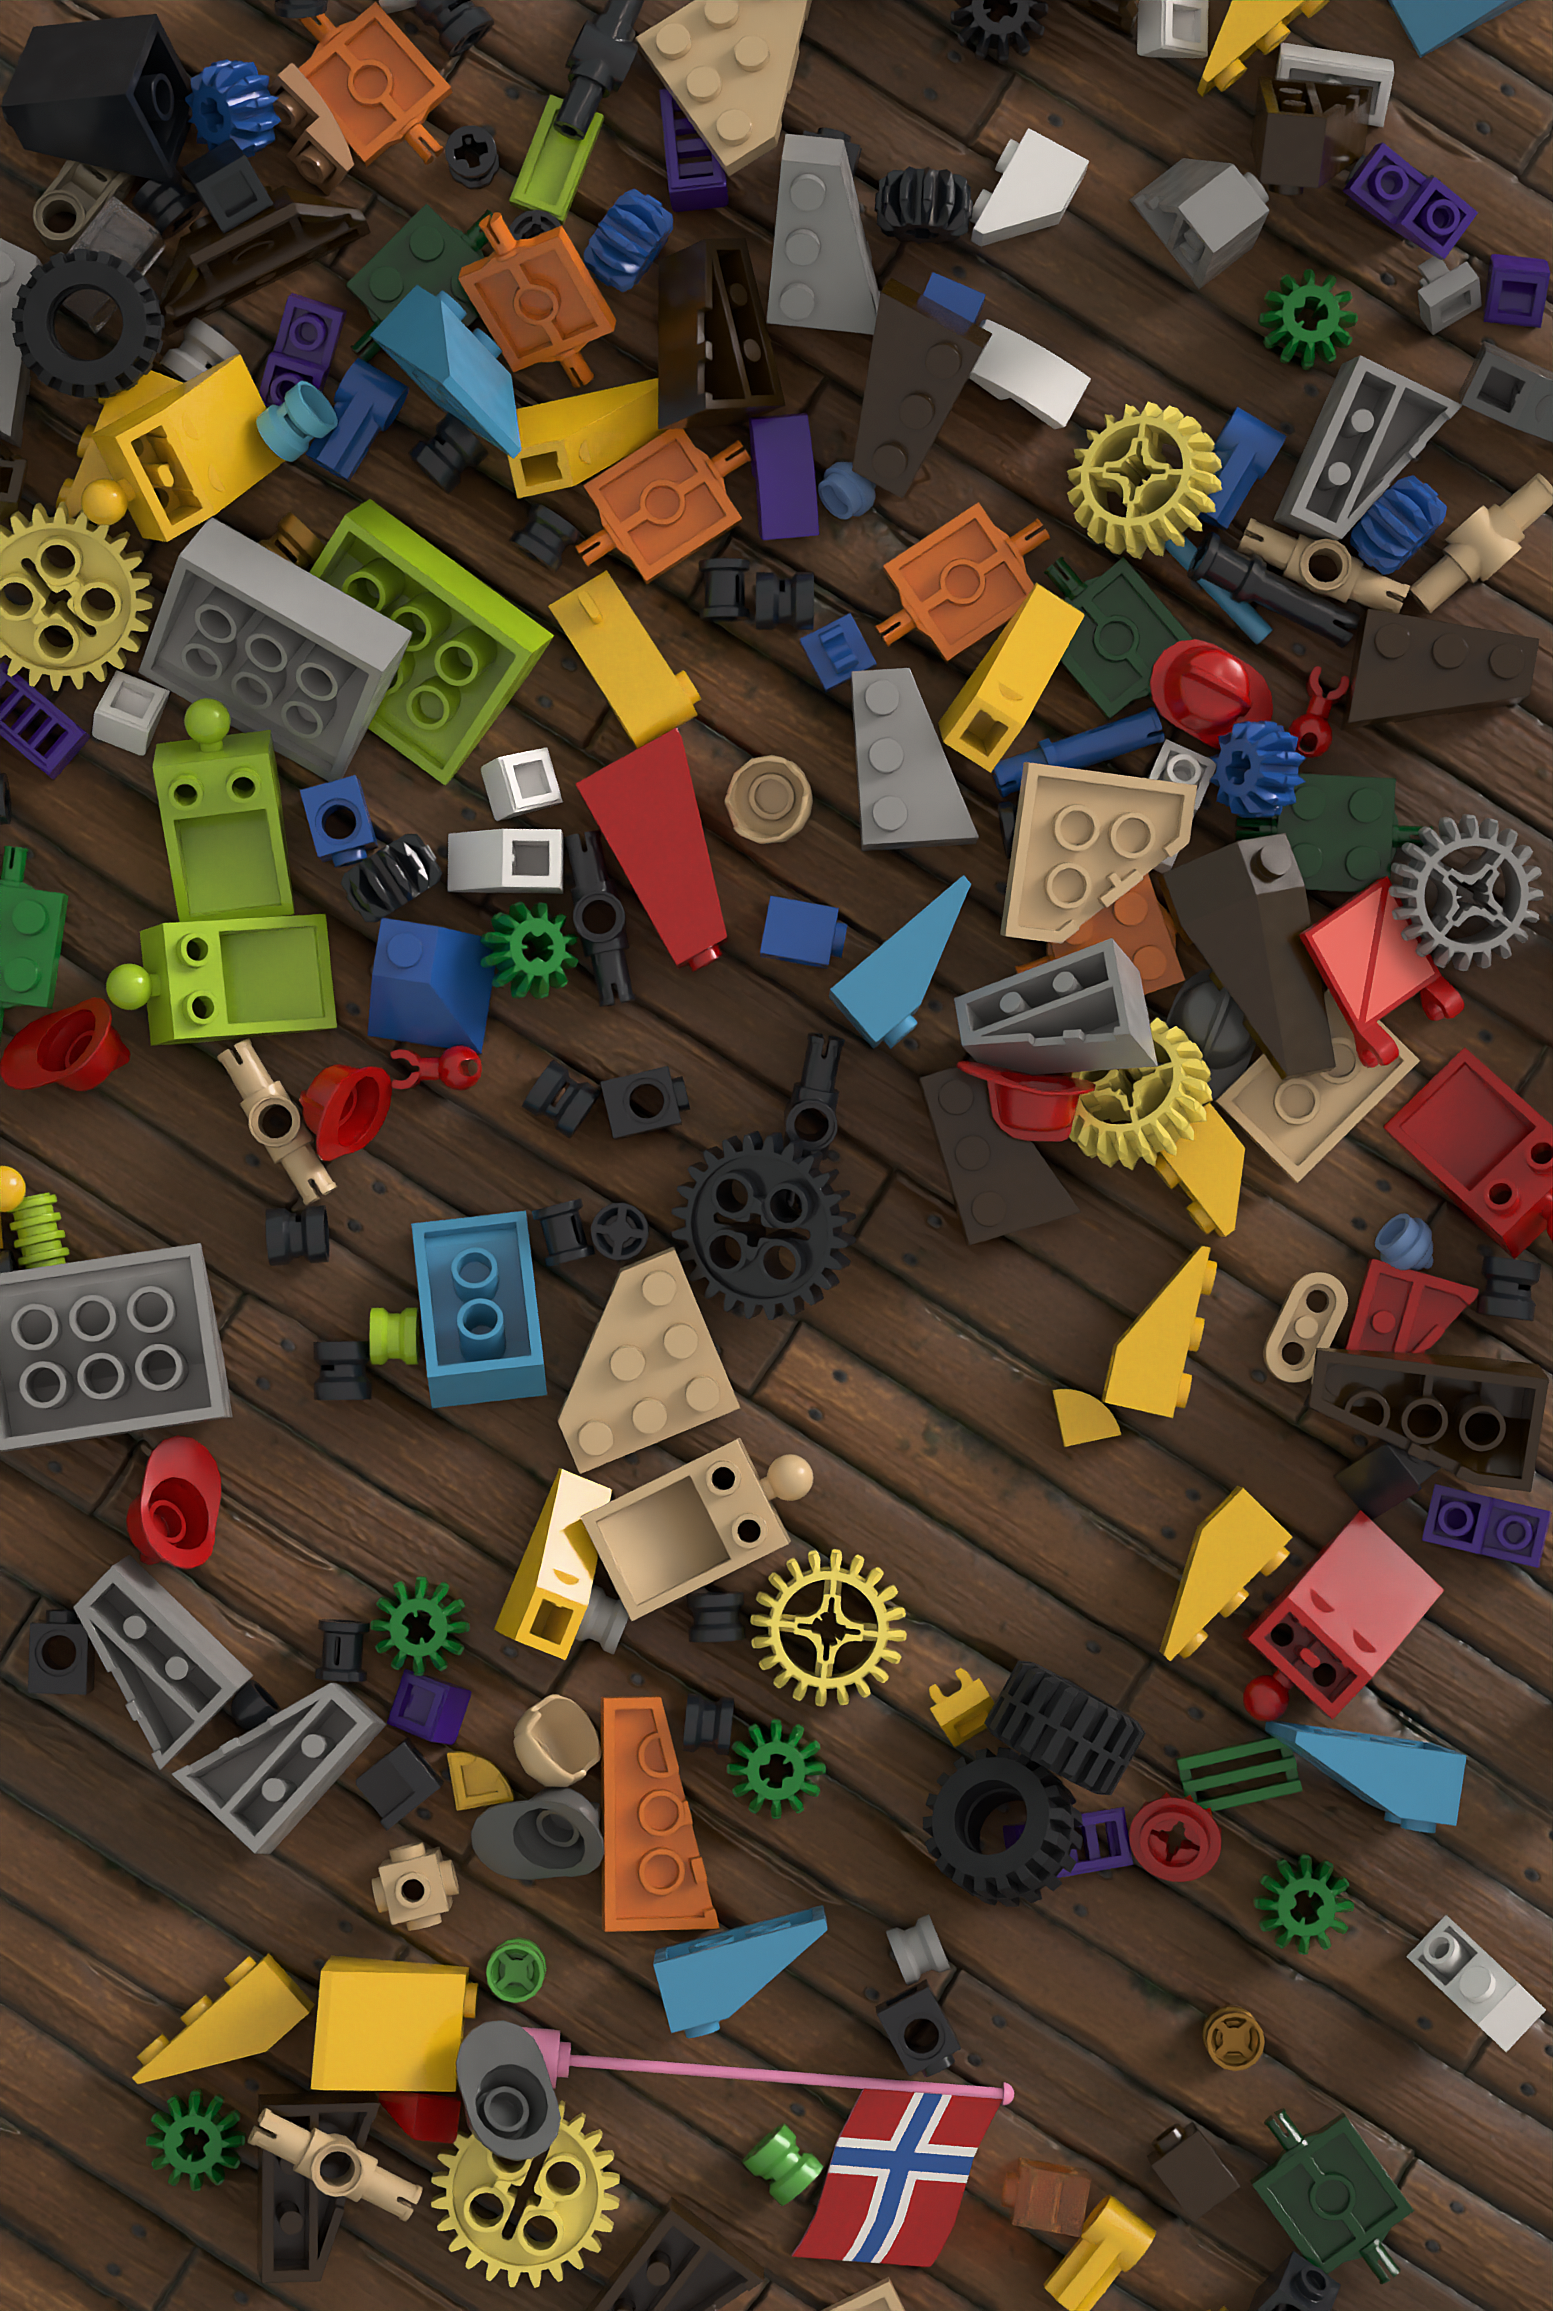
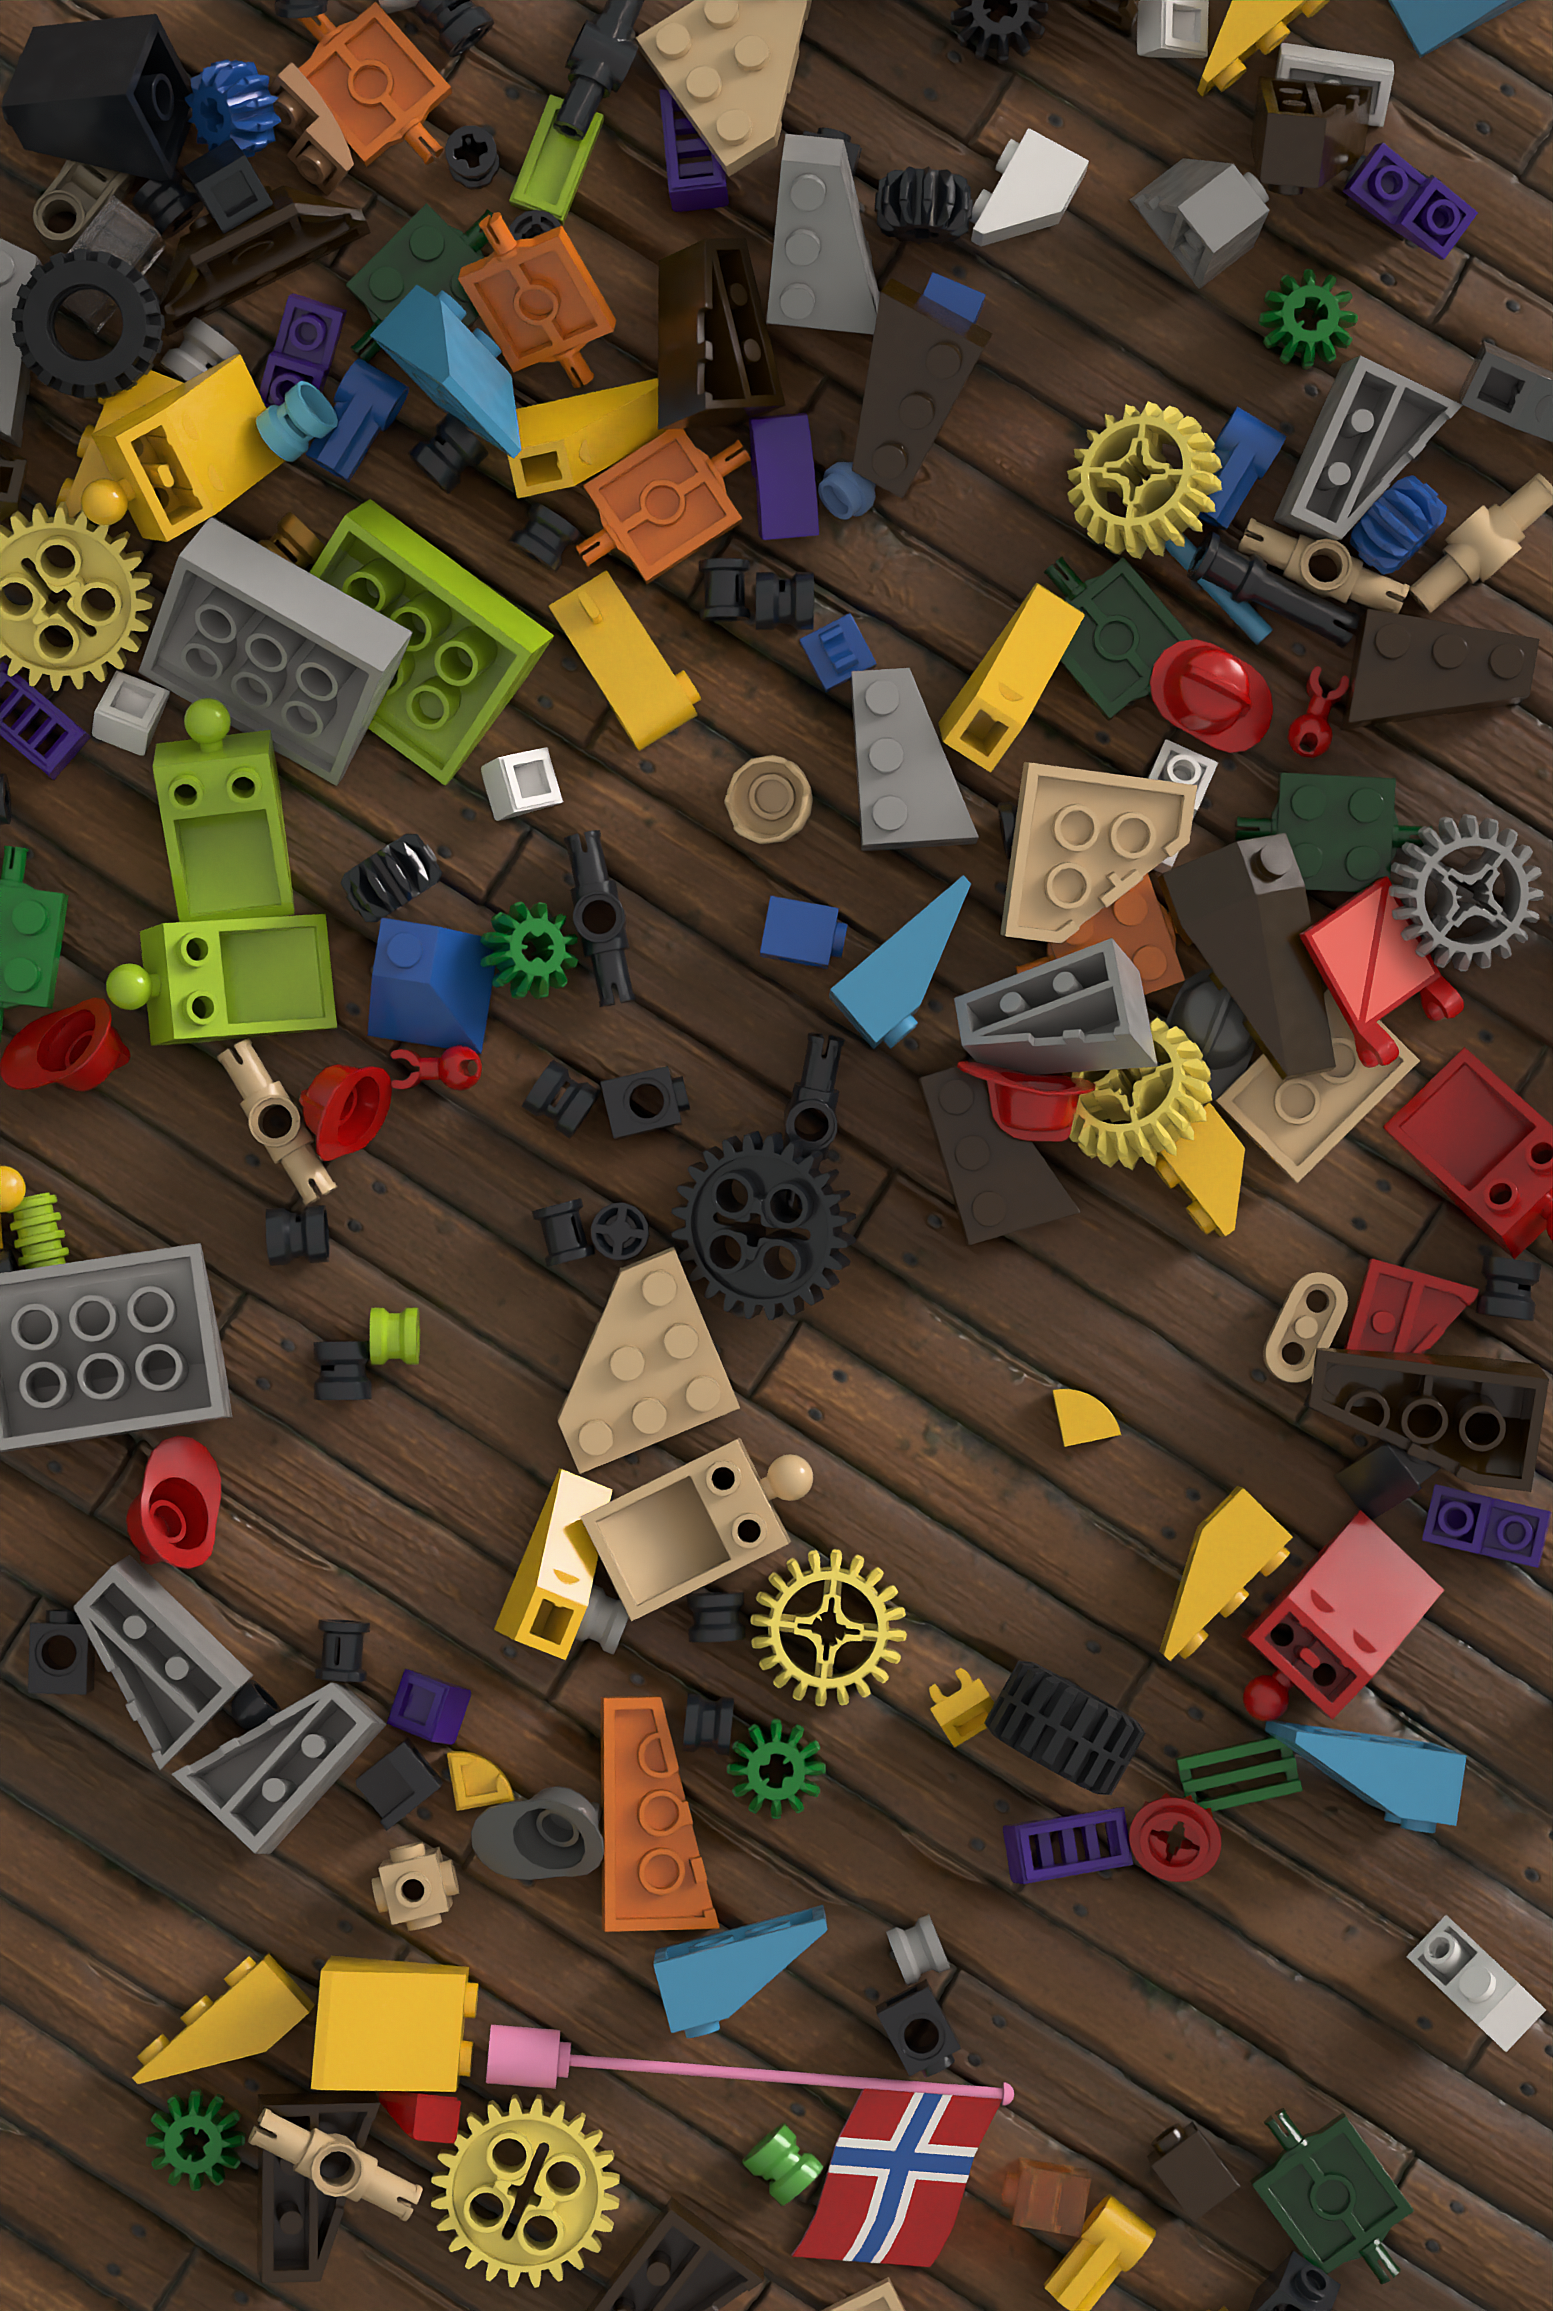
(327, 798): blue brick -> none
(400, 1628): green gear -> none
(478, 1309): dark azure slope -> none
(506, 861): white slope -> none
(507, 2091): dark grey piece -> none
(512, 1978): bright green wheel -> none
(556, 1742): tan hair -> none
(628, 240): blue gear -> none
(657, 836): red slope -> none
(961, 582): orange plate -> none
(967, 1802): black tyre -> none
(1029, 375): white slope -> none
(1083, 748): blue pin -> none
(1152, 1352): yellow slope -> none
(1240, 2045): pearl gold wheel -> none
(1257, 769): blue gear -> none
(1323, 1907): green gear -> none
(1406, 1243): medium blue plate -> none
(1446, 293): light grey tile -> none
(1516, 290): dark purple slope -> none

